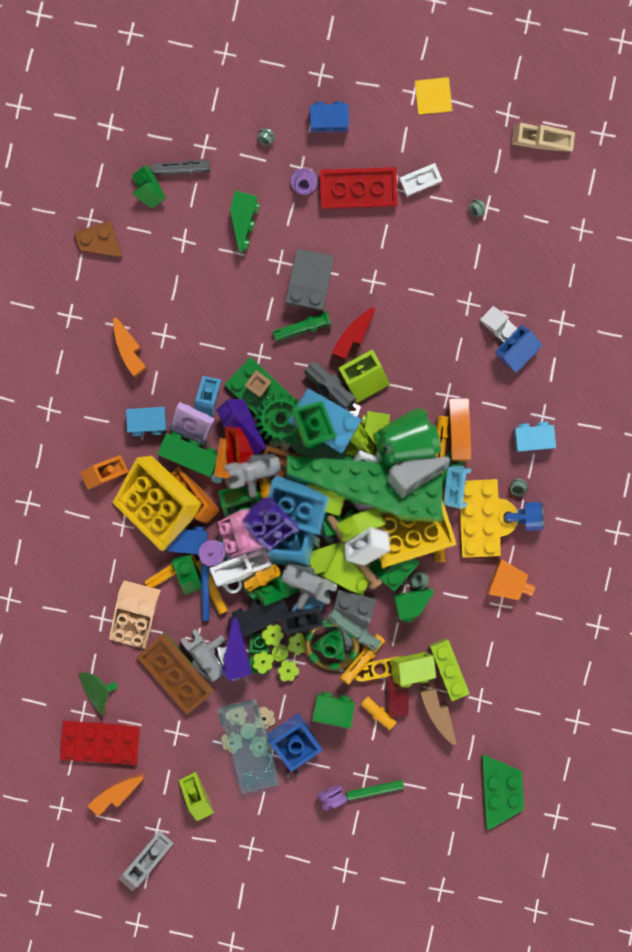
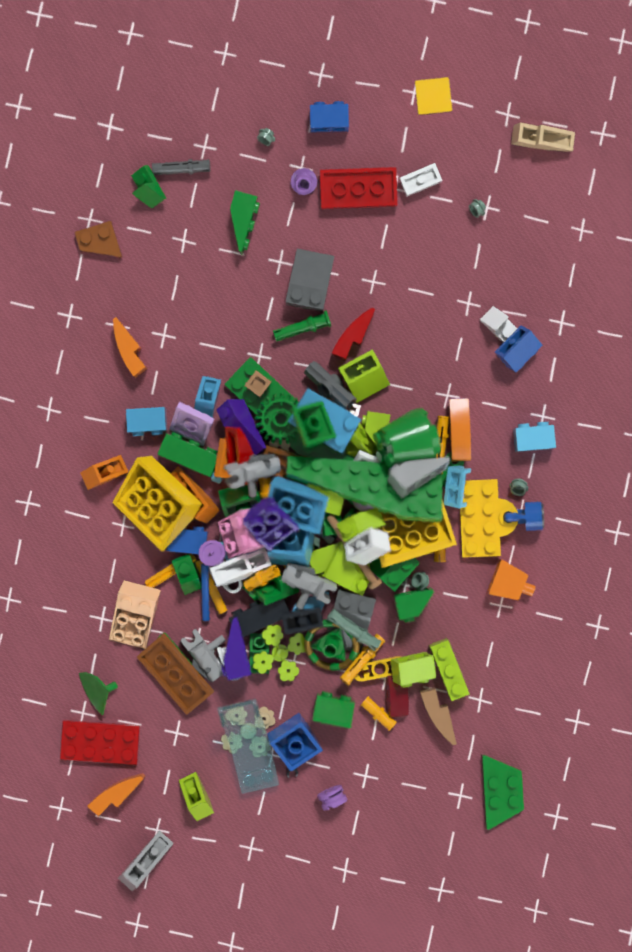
(375, 790): green piece -> none

